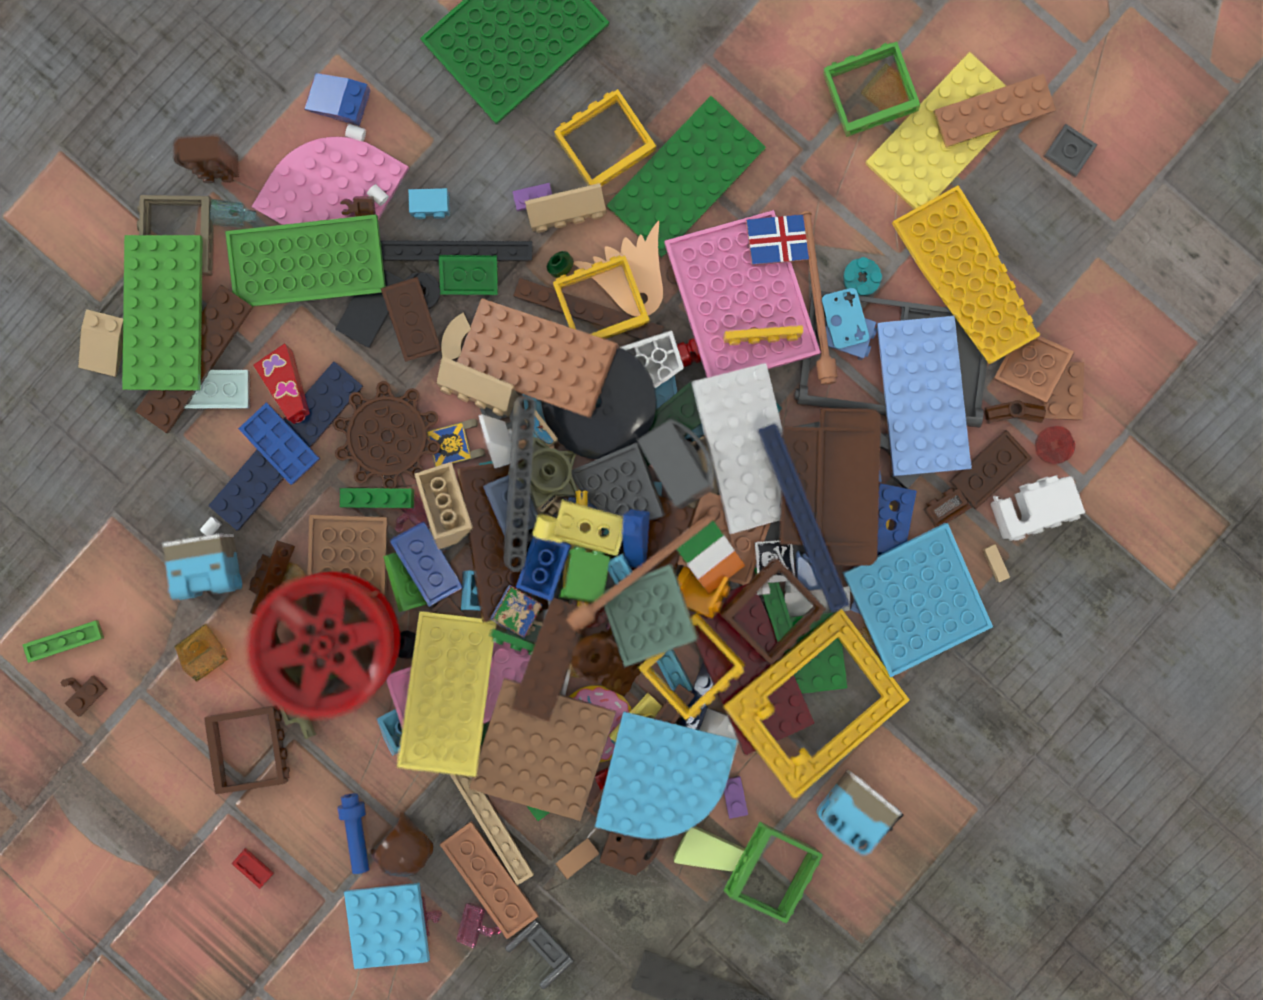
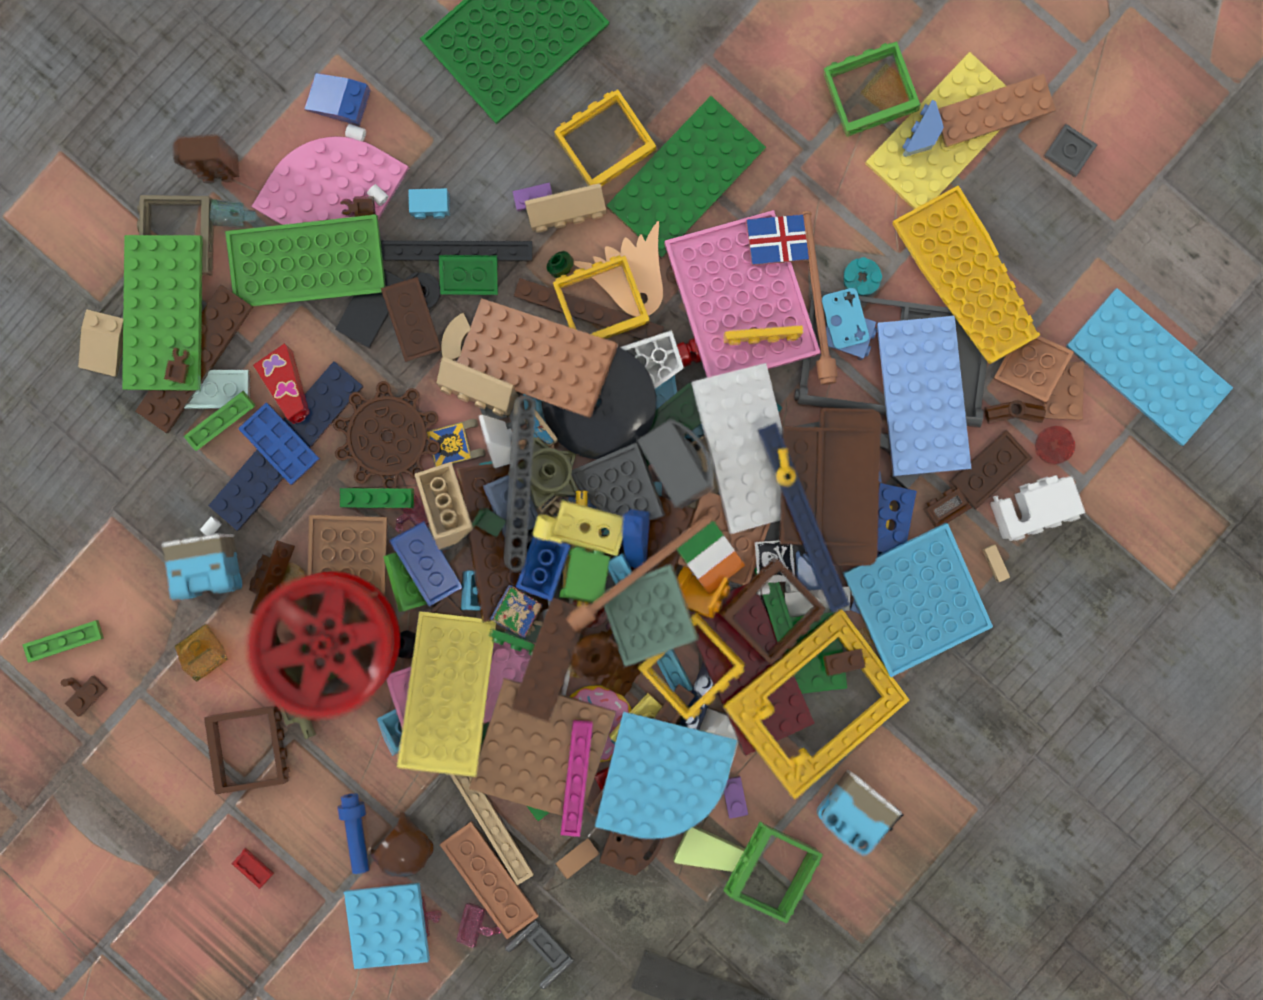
(176, 369): none -> reddish brown plate
(219, 420): none -> bright green plate
(489, 521): none -> dark green bracket
(576, 778): none -> dark pink tile
(785, 469): none -> yellow bar
(844, 662): none -> reddish brown plate
(925, 132): none -> medium blue slope
(1149, 367): none -> medium azure plate

